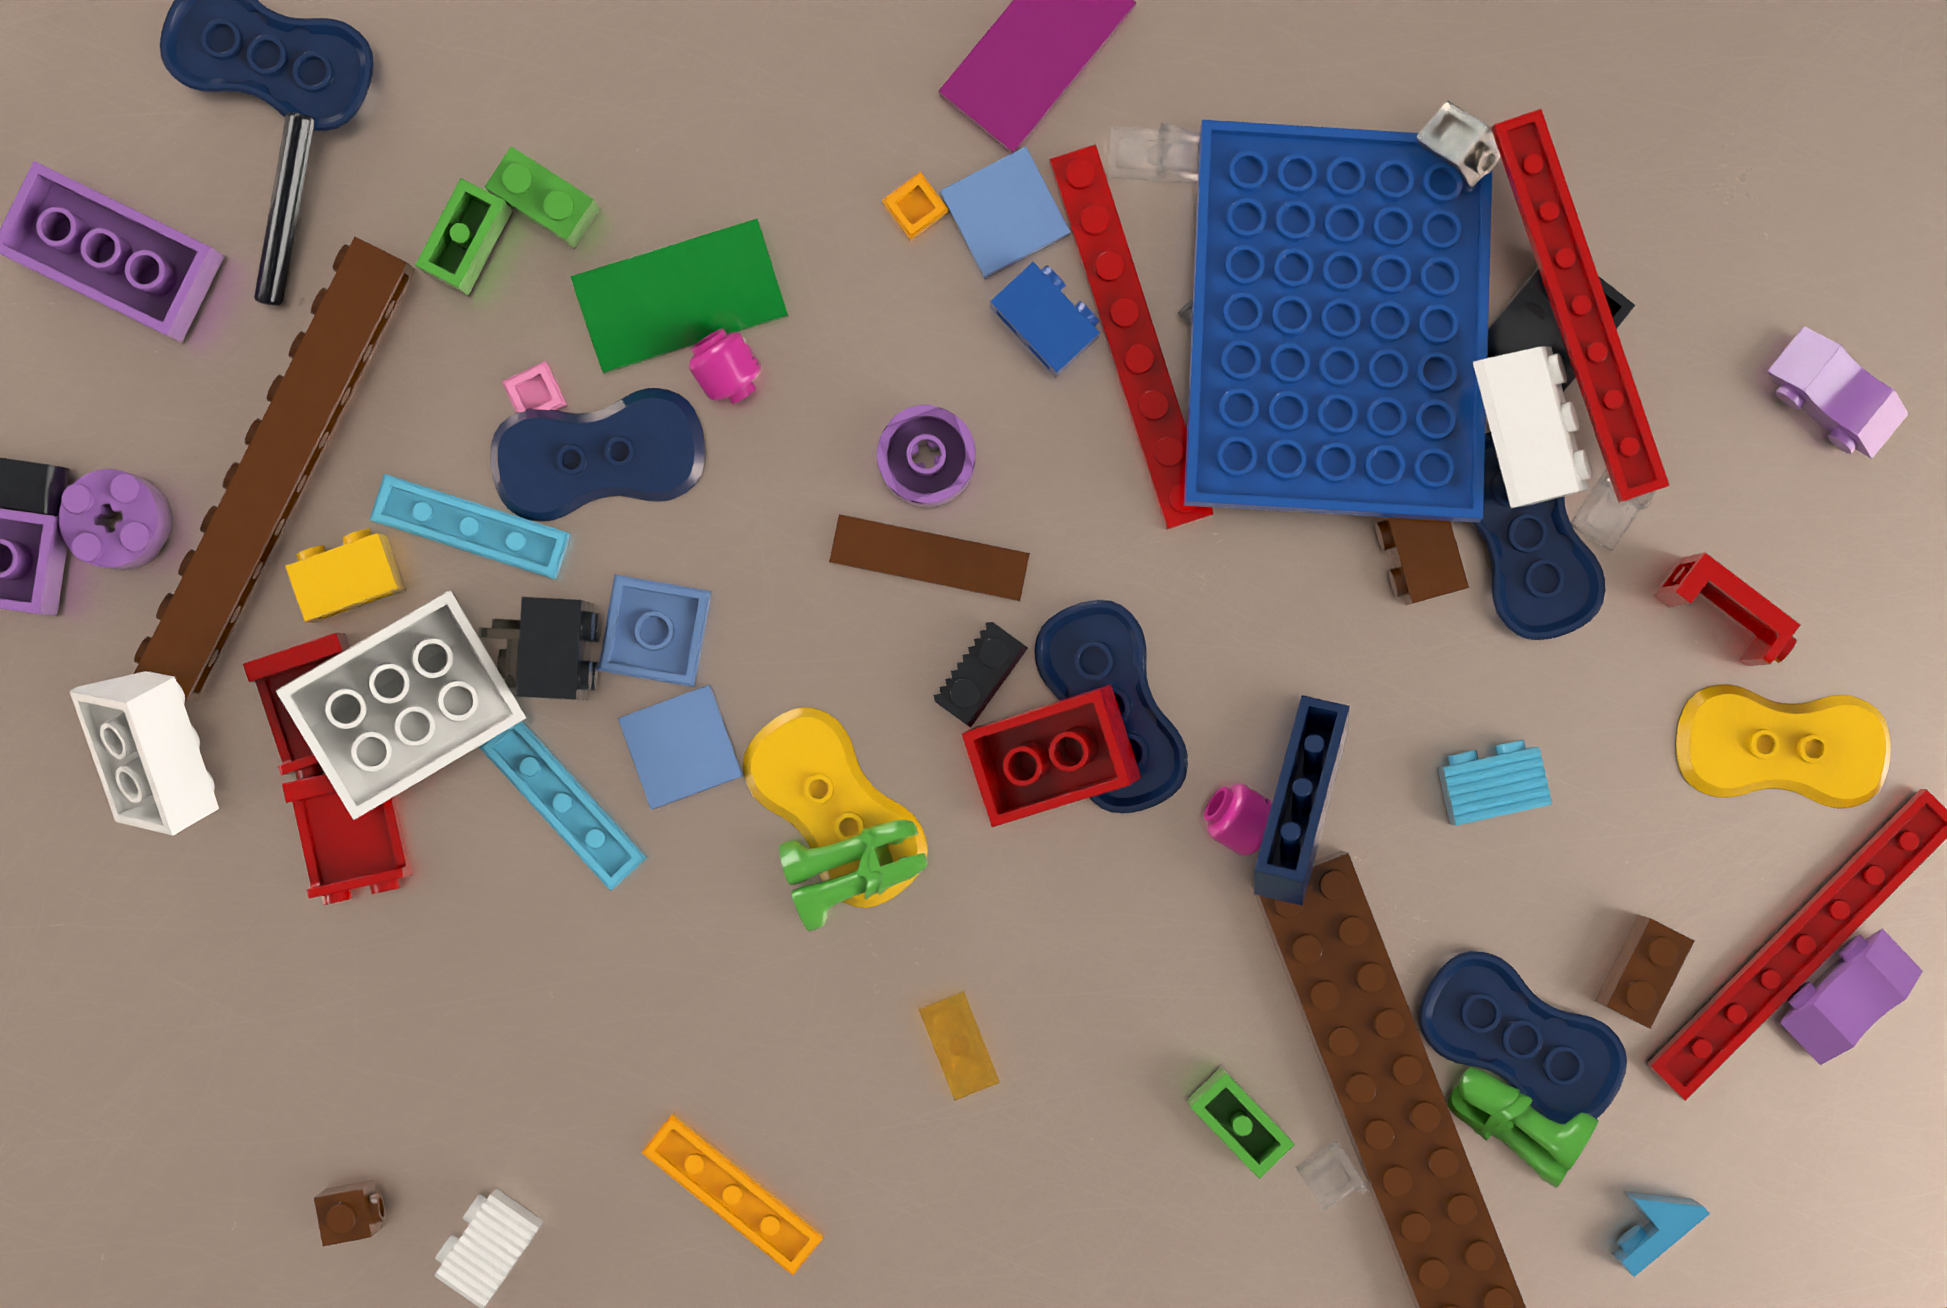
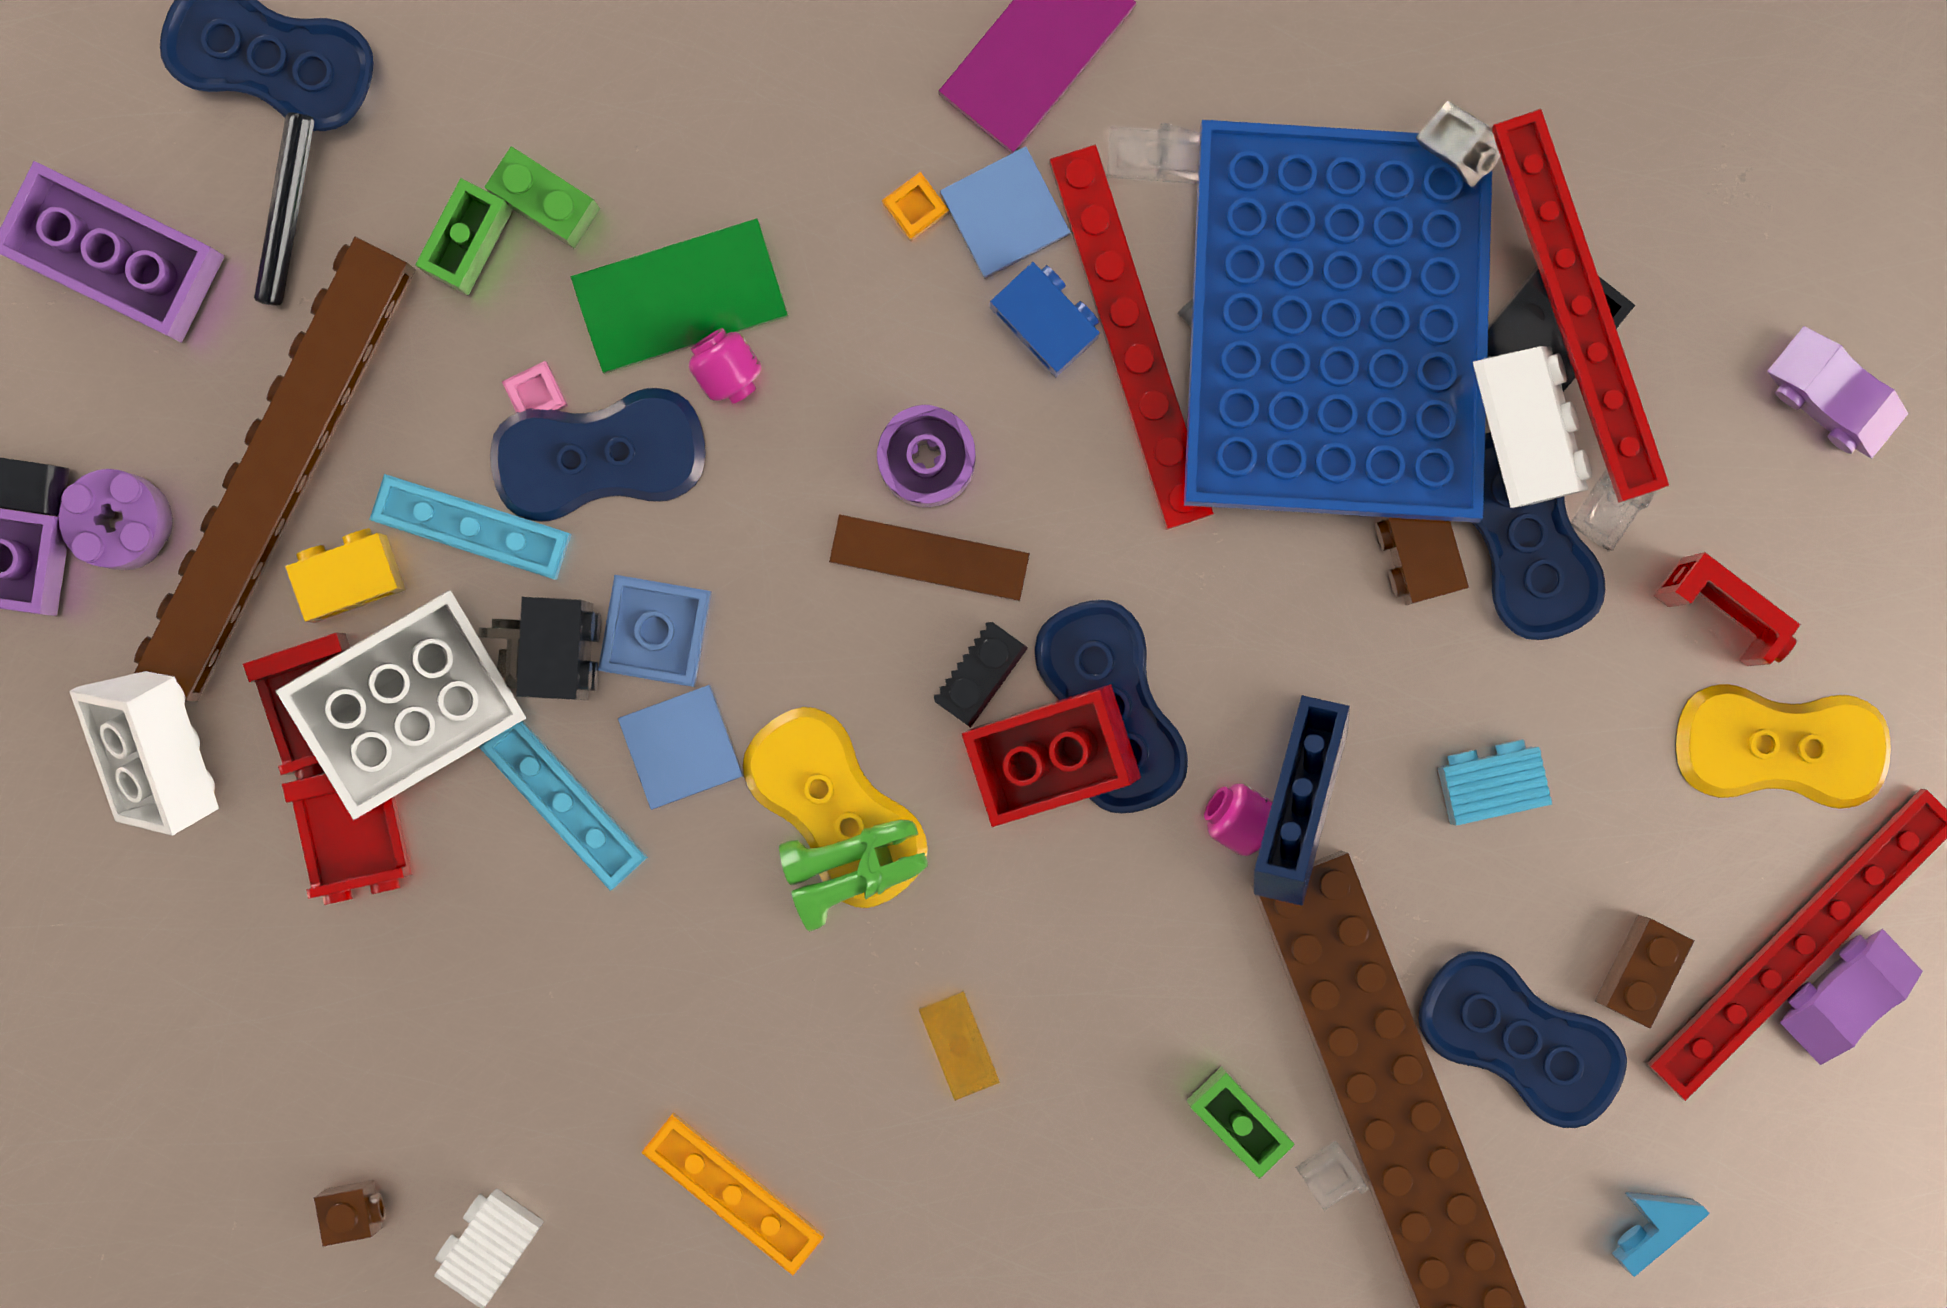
(1506, 1114): bright green piece -> none

